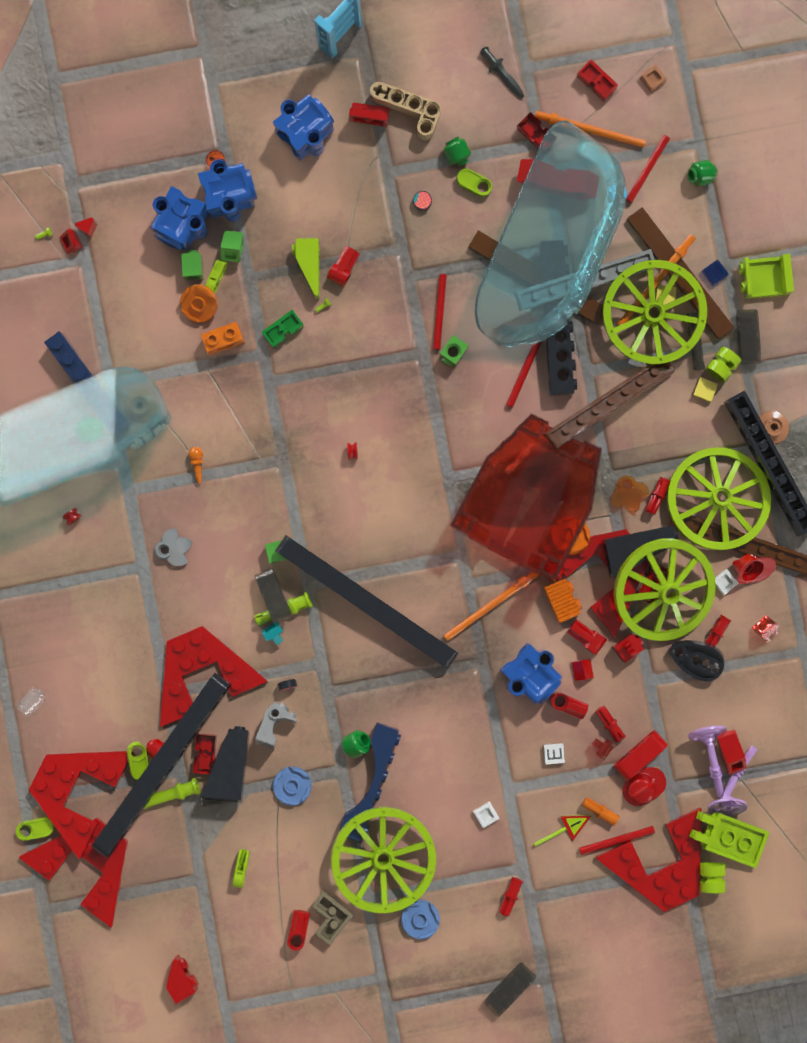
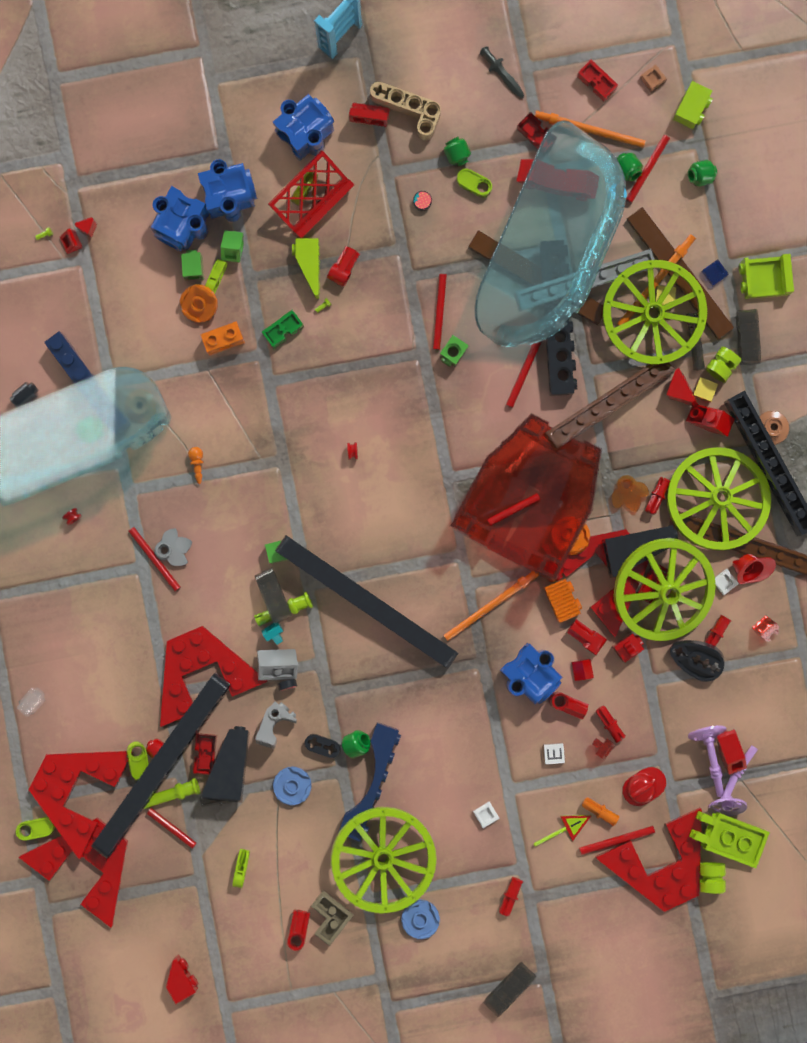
(24, 394): none -> black brick
(154, 559): none -> red bar
(171, 828): none -> red bar
(213, 155): clear red tile -> none
(277, 664): none -> light grey panel
(308, 178): none -> lime piece
(318, 209): none -> red fence
(324, 741): none -> black beam
(513, 509): none -> red bar
(631, 166): none -> green head
(640, 755): red beam -> none
(680, 390): none -> red slope
(692, 105): none -> lime brick
(711, 419): none -> red slope

